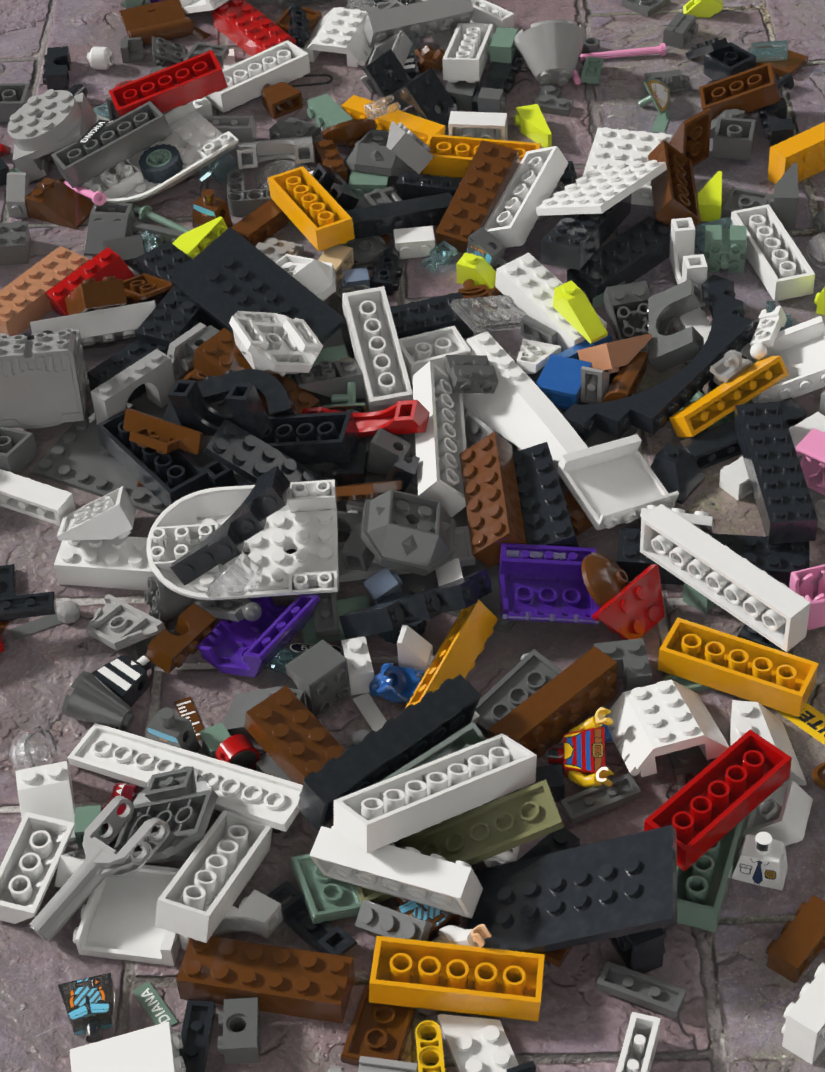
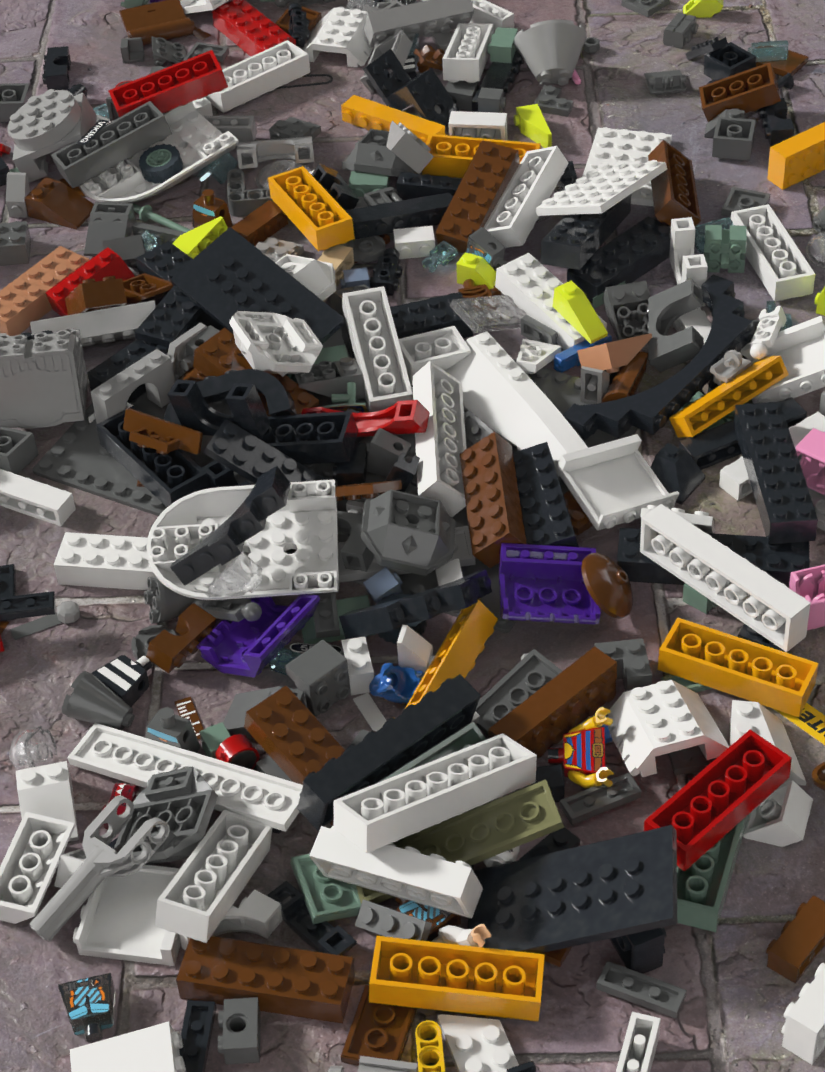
(83, 818): sand green brick -> none
(98, 197): bright pink bar -> none
(100, 58): white head -> none
(101, 519): white slope -> none
(122, 624): light grey wing -> none
(154, 1004): sand green sticker -> none
(230, 59): white sticker -> none
(281, 99): reddish brown torso -> none
(326, 111): sand green brick -> none
(328, 155): reddish brown brick -> none
(349, 132): reddish brown dish -> none
(380, 107): clear hinge -> none
(471, 374): dark grey plate -> none
(562, 380): blue panel -> none
(592, 70): sand green plate -> none
(628, 52): bright pink bar -> none
(635, 607): red wing -> none
(658, 94): shield -> none
(661, 122): sand green sticker -> none
(694, 137): reddish brown slope -> none
(710, 199): neon yellow slope -> none
(761, 861): white torso -> none
(786, 197): dark grey slope -> none

